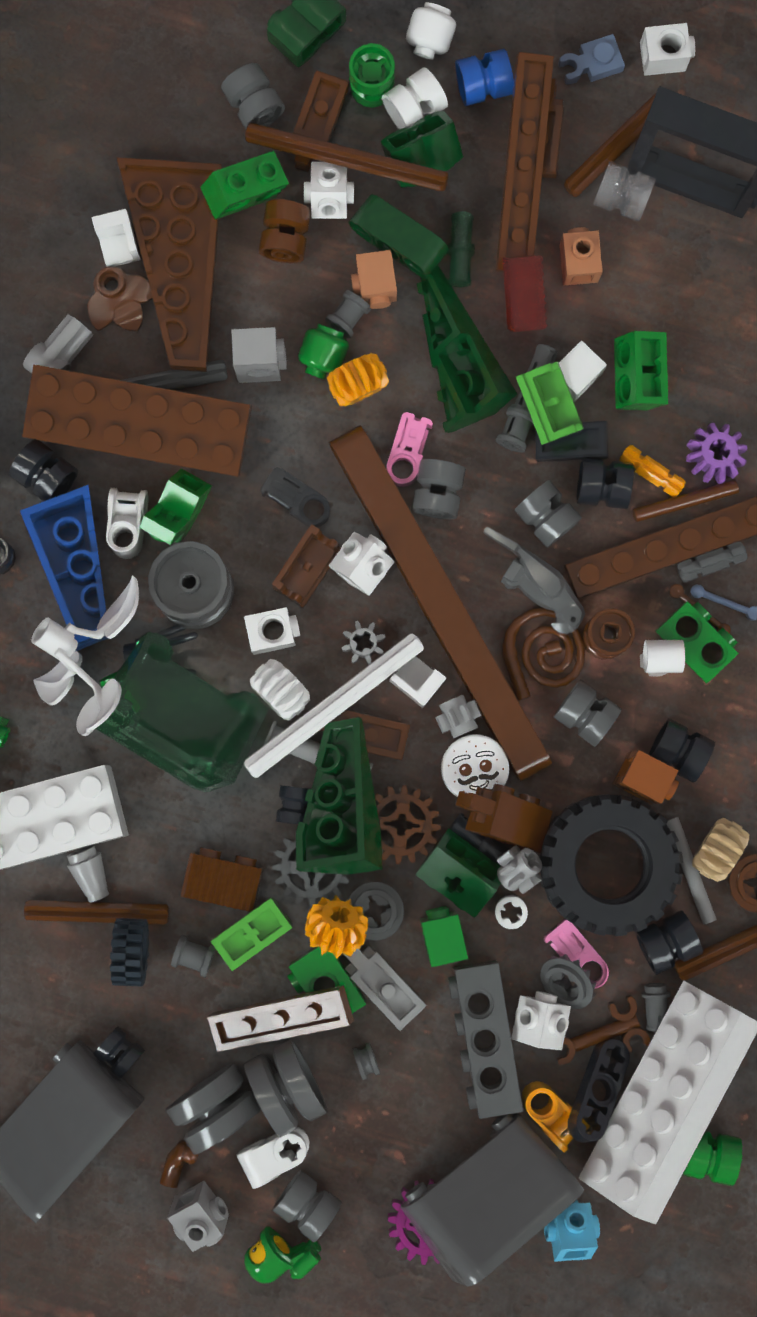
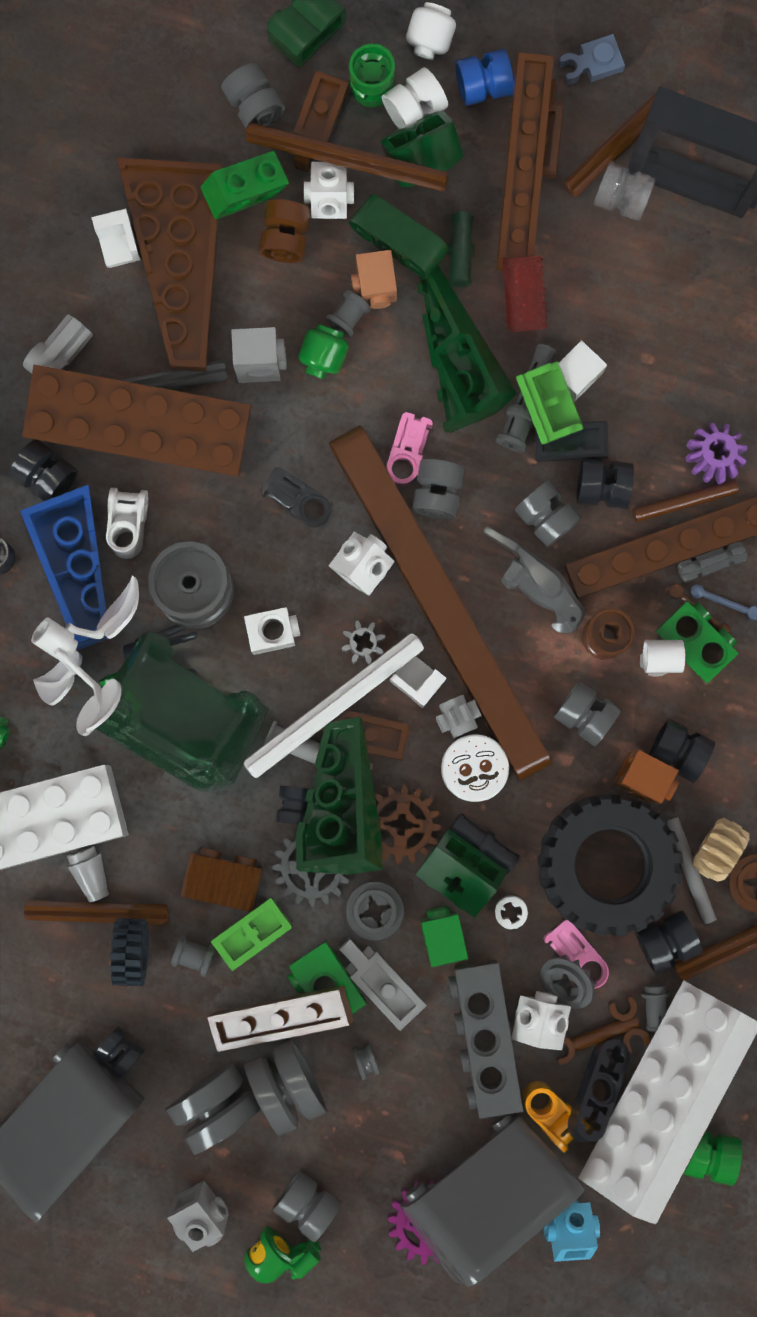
(121, 304): reddish brown plate -> none
(174, 1164): reddish brown arm -> none
(177, 508): green brick -> none
(268, 1159): white piece -> none
(280, 689): white gear -> none
(306, 566): reddish brown hinge -> none
(336, 926): light orange gear -> none
(357, 379): light orange gear -> none
(506, 817): reddish brown hinge -> none
(519, 869): light grey gear -> none
(550, 648): reddish brown piece -> none
(580, 256): nougat brick -> none
(641, 370): green brick -> none
(653, 471): light orange axle -> none
(658, 61): white brick -> none

